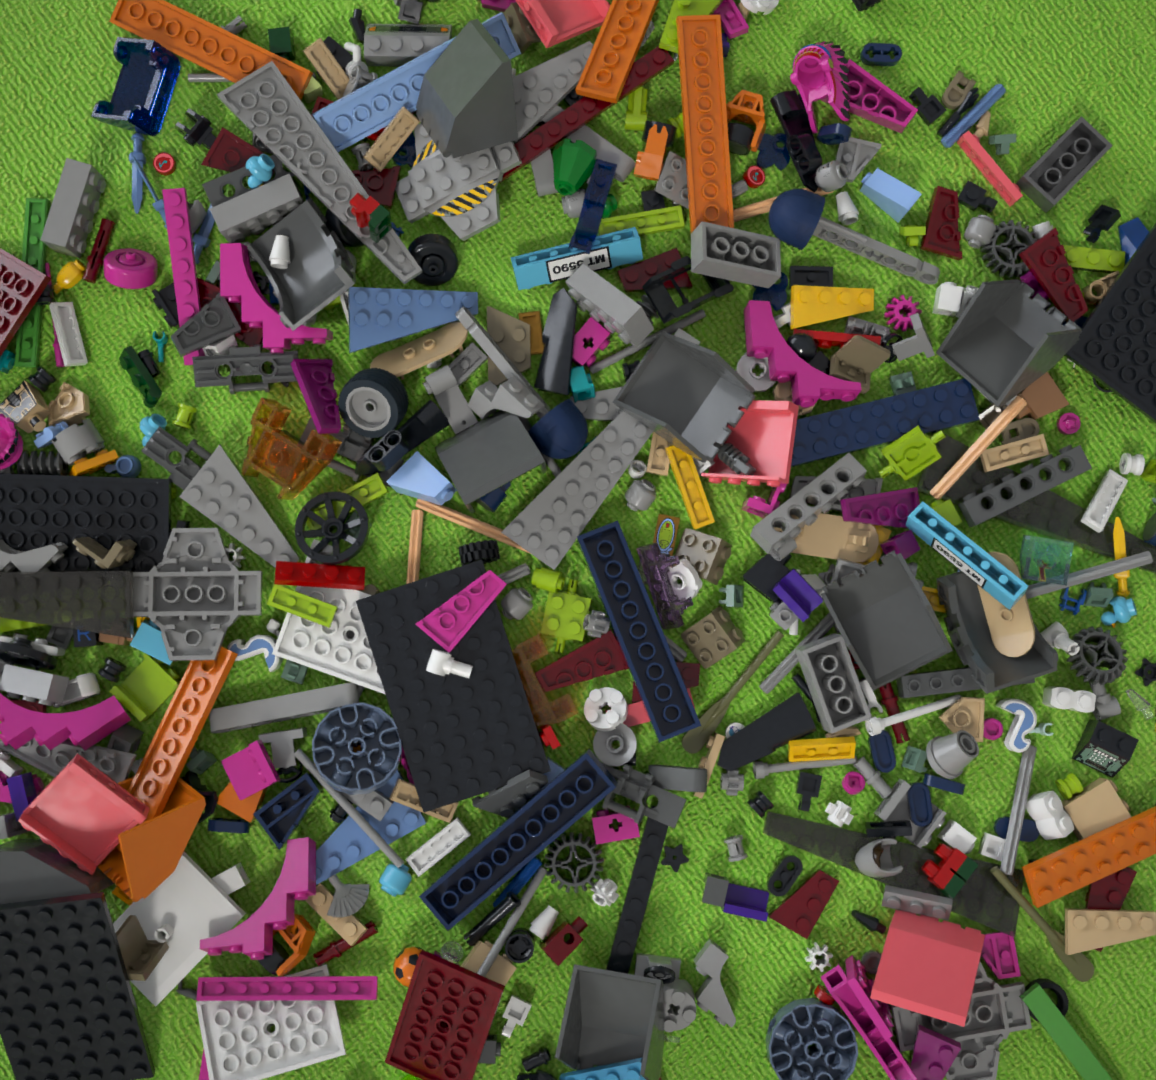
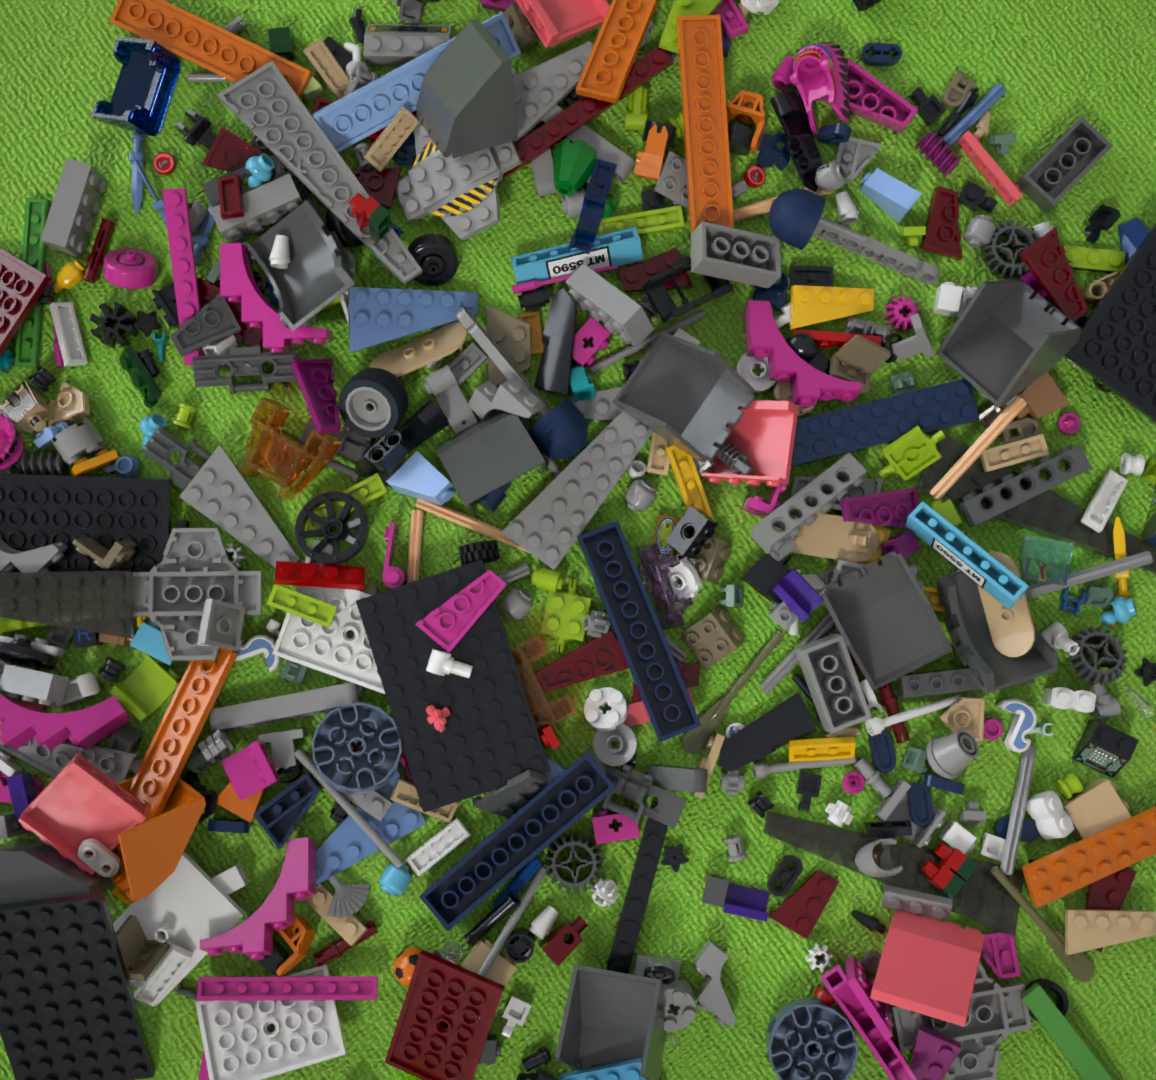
(100, 857): none -> white plate
(106, 331): none -> black gear
(142, 326): none -> black plate
(163, 975): none -> white plate
(216, 746): none -> light grey hand
(221, 625): none -> light grey bracket
(230, 197): none -> dark red tile
(392, 576): none -> dark pink door
(437, 717): none -> coral plant
(533, 285): none -> dark pink piece
(534, 298): none -> black brick
(682, 538): none -> brick
(781, 76): none -> dark pink cone
(938, 153): none -> magenta piece
(971, 815): none -> light grey tile

